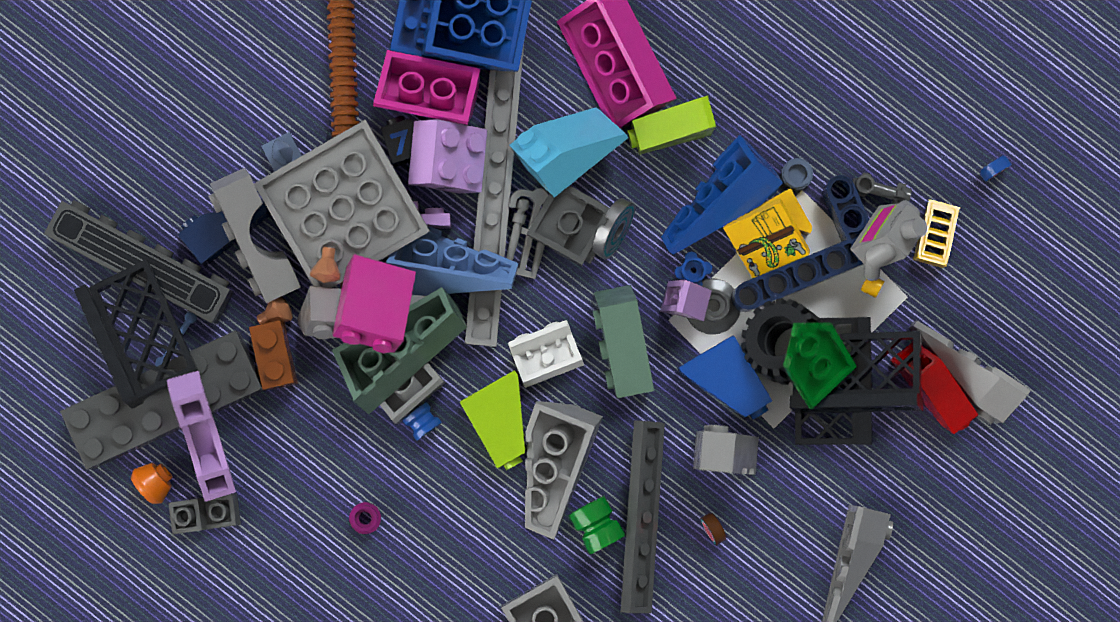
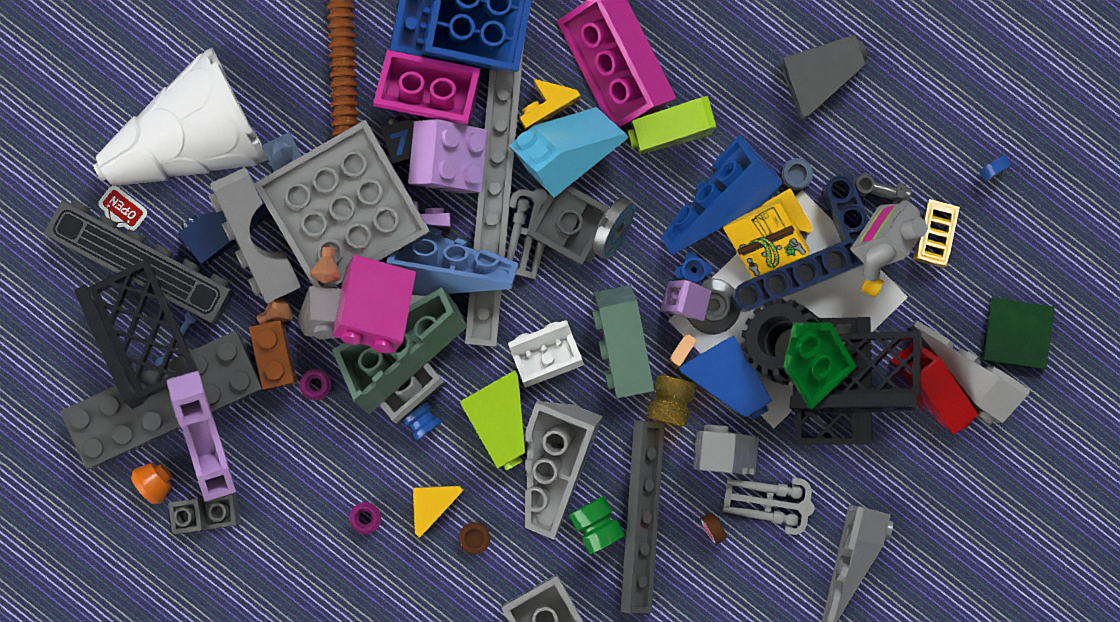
(122, 208): none -> sticker
(183, 131): none -> white cone
(306, 380): none -> magenta plate
(431, 504): none -> yellow slope
(474, 538): none -> reddish brown tile
(555, 99): none -> yellow slope
(671, 400): none -> clear yellow wheel
(682, 350): none -> light nougat tile
(805, 507): none -> light grey piece
(821, 72): none -> dark grey slope
(1018, 333): none -> dark green tile

